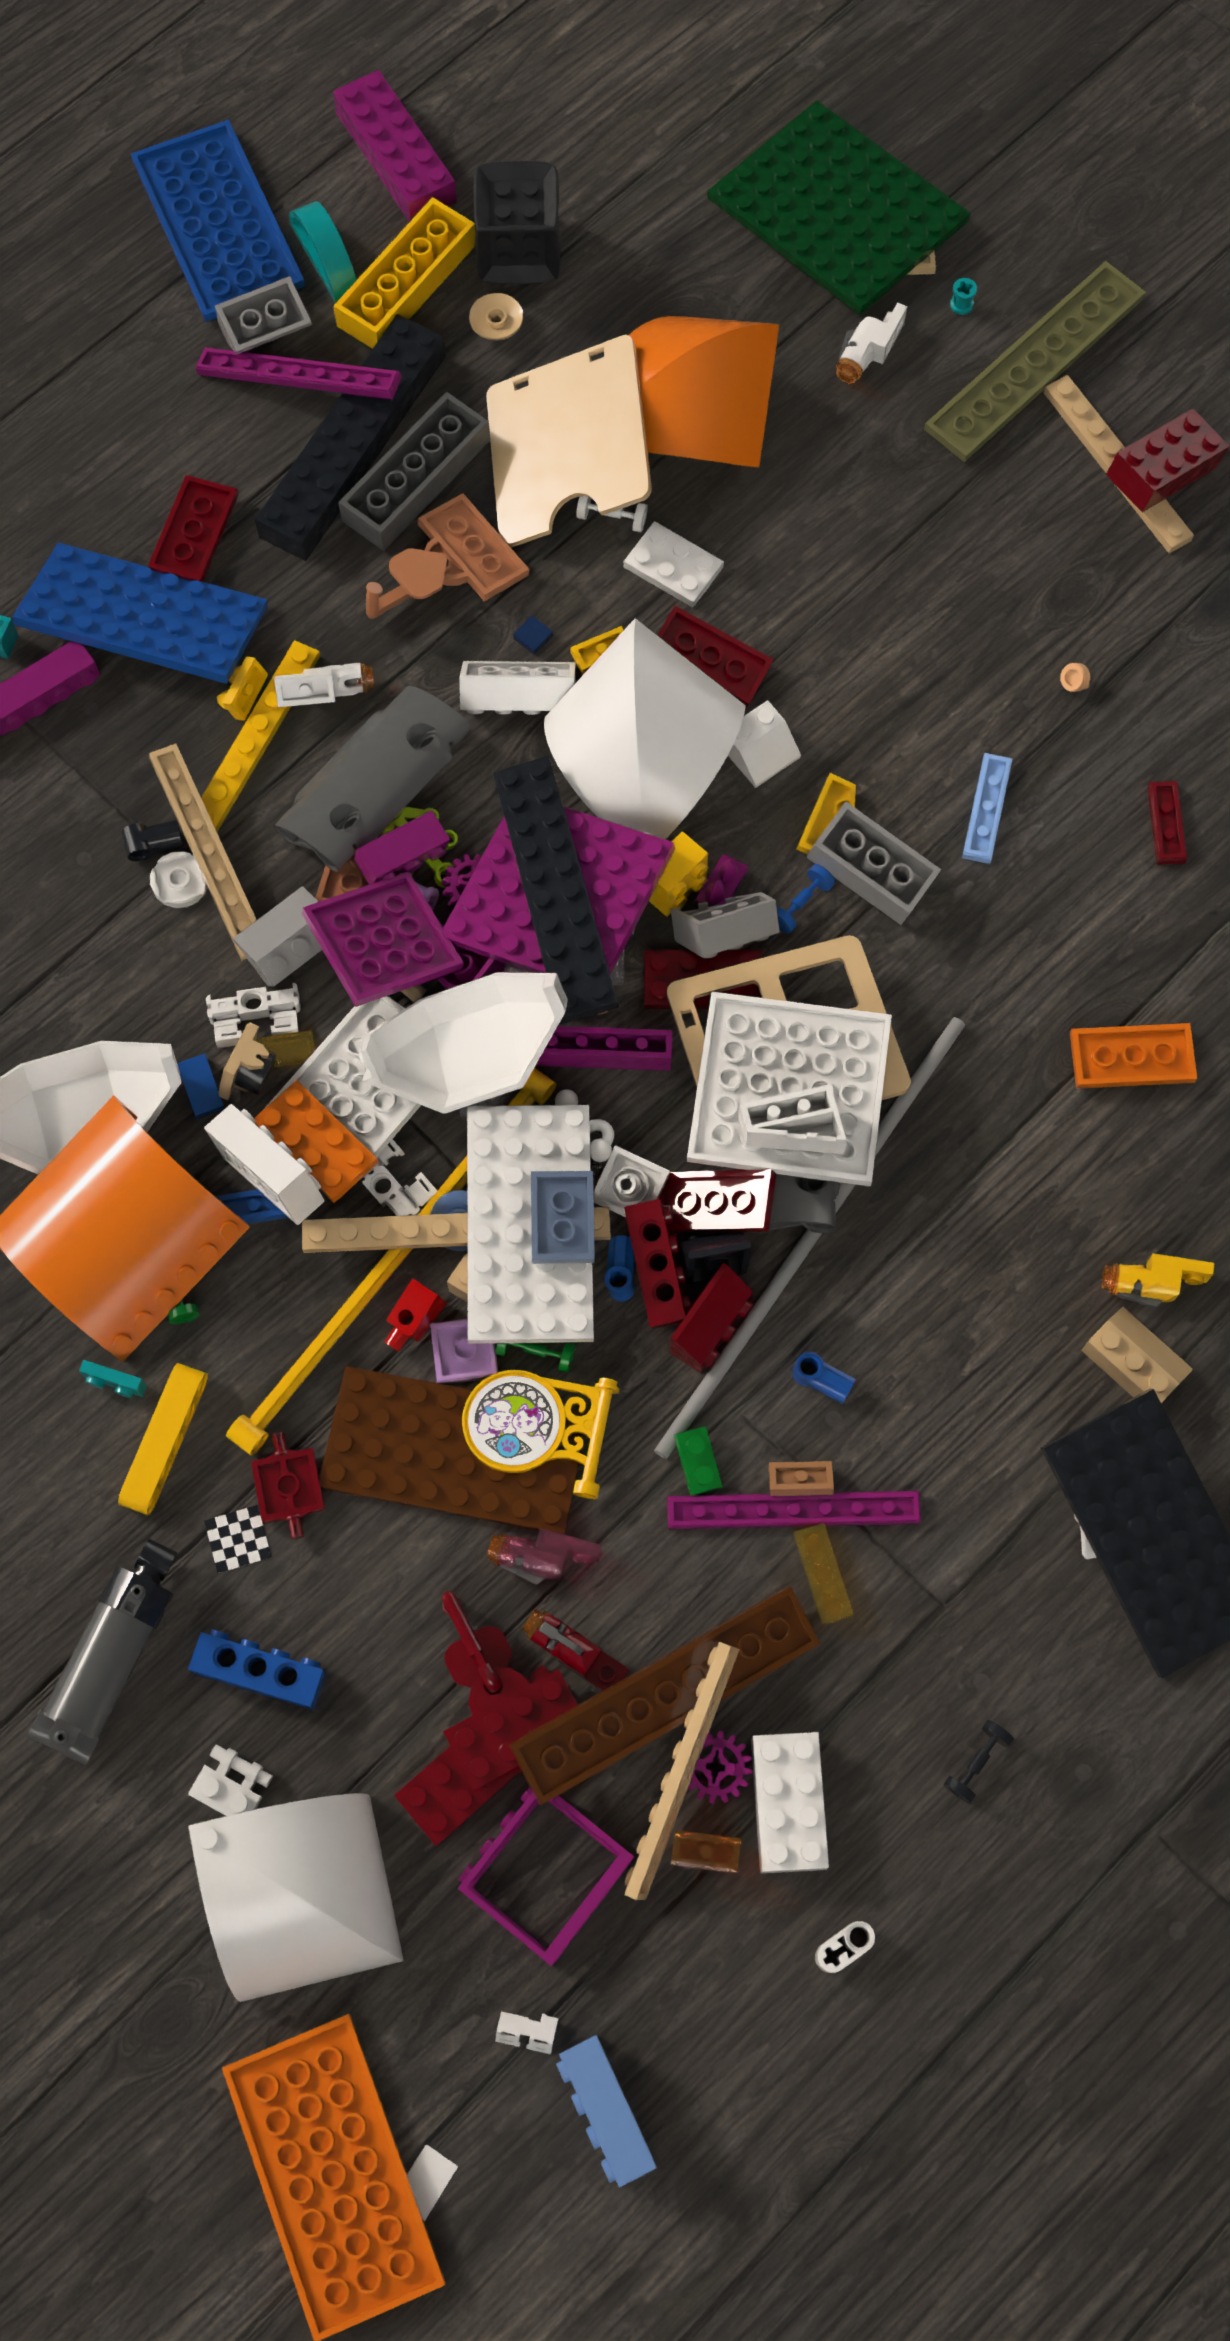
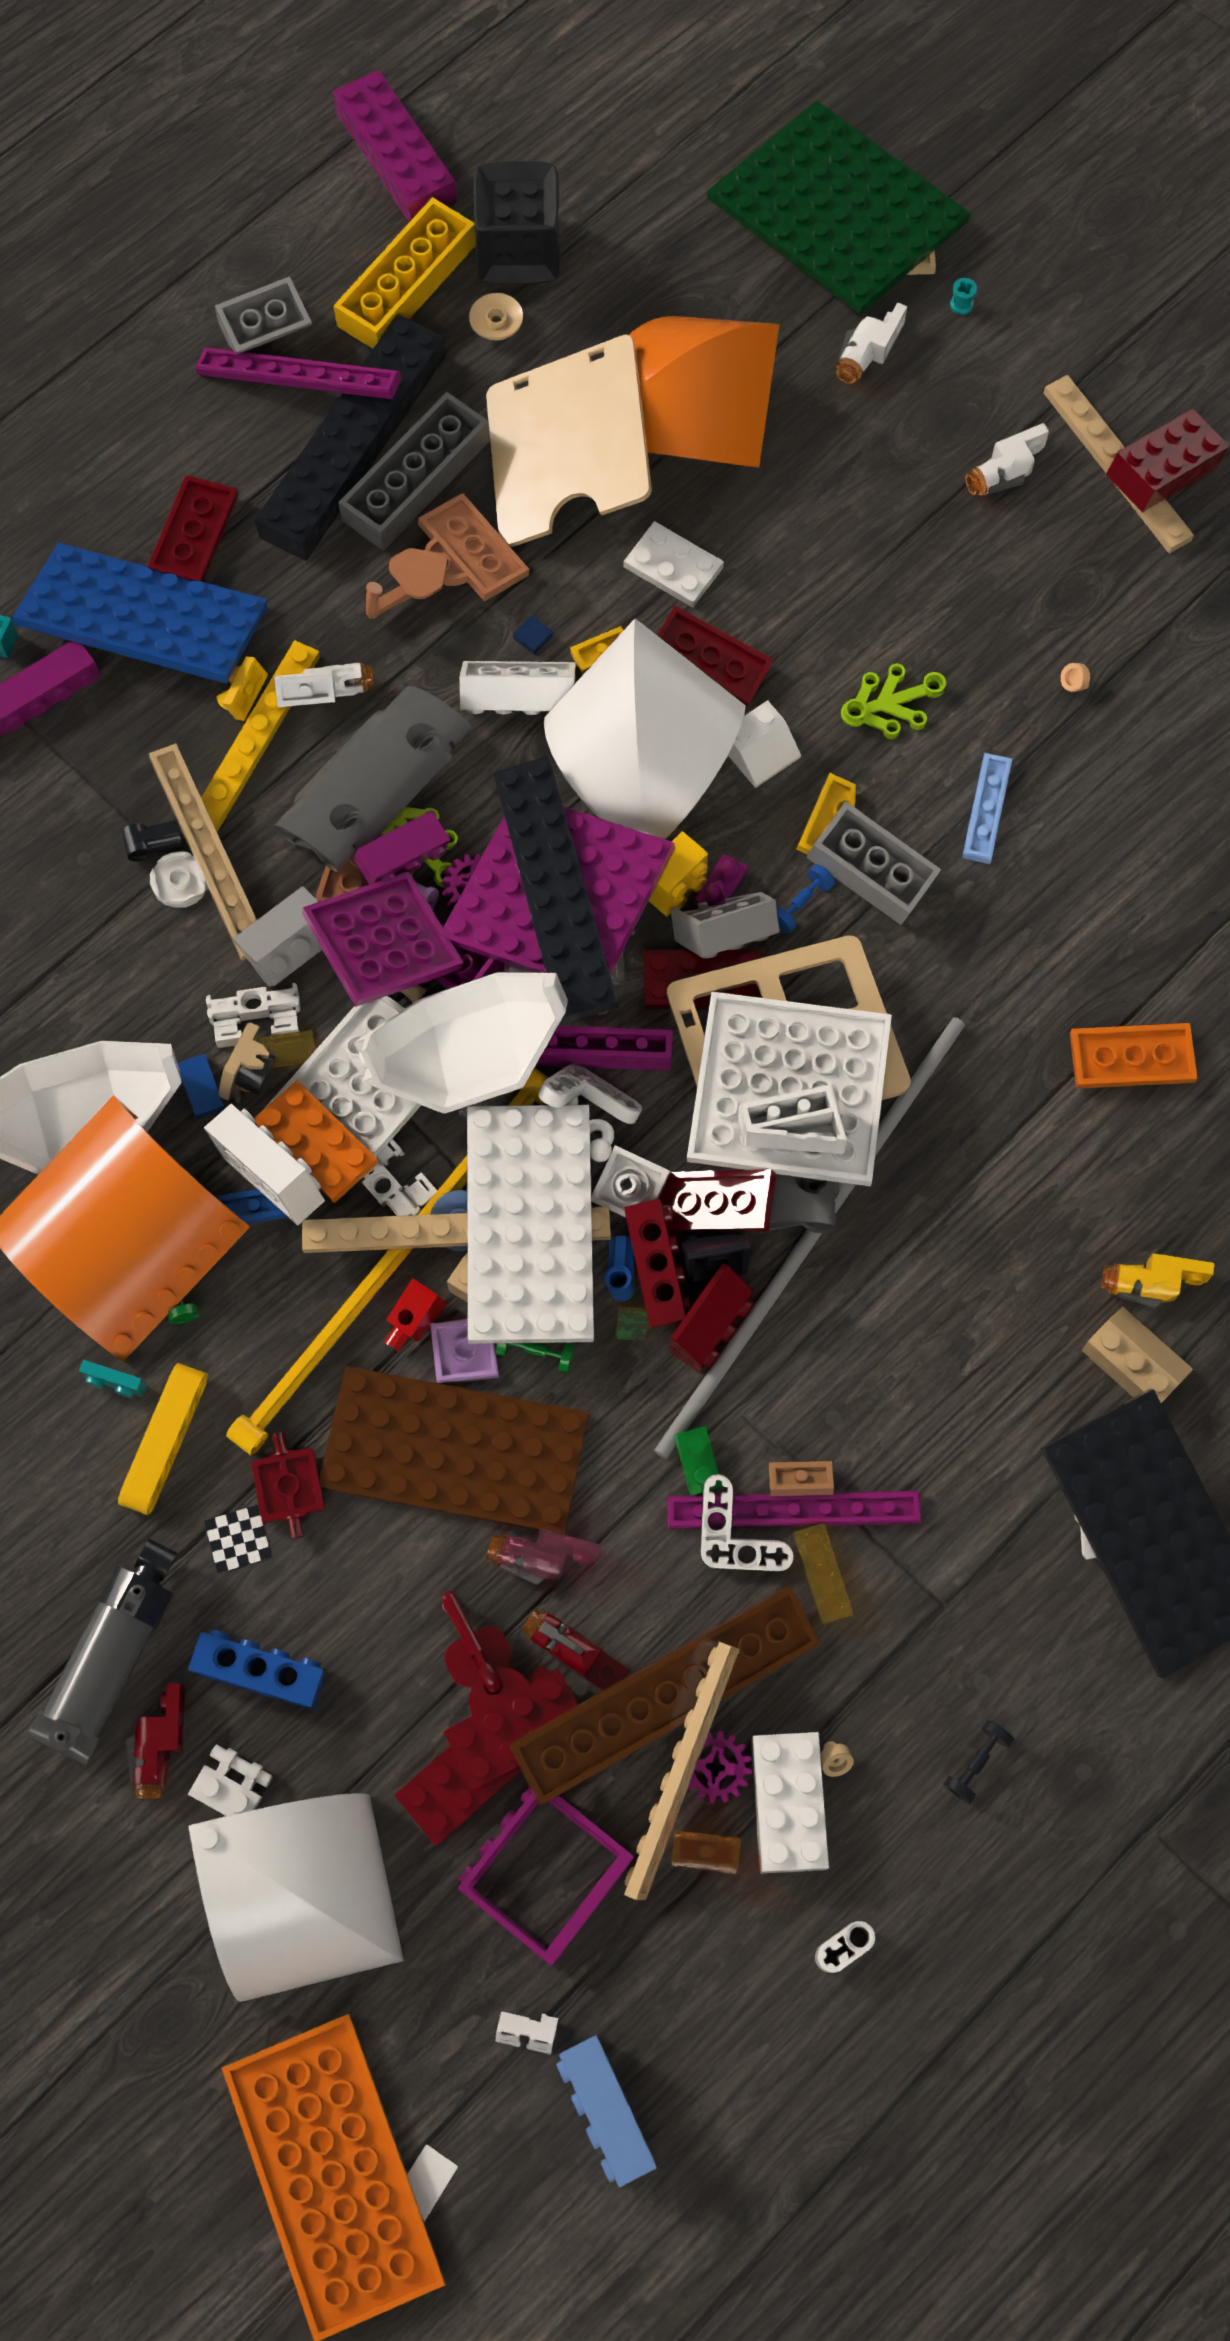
(152, 1742): none -> dark red plate
(215, 216): blue plate -> none
(323, 247): teal window -> none
(519, 1422): piece -> none
(562, 1217): sand blue plate -> none
(577, 1081): none -> white beam
(632, 1324): none -> tile
(639, 516): white wheel -> none
(723, 1536): none -> white beam
(826, 1378): blue piece -> none
(836, 1759): none -> tan tile
(891, 702): none -> lime plant
(1009, 462): none -> white plate
(1034, 361): olive plate -> none
(1167, 822): dark red tile -> none

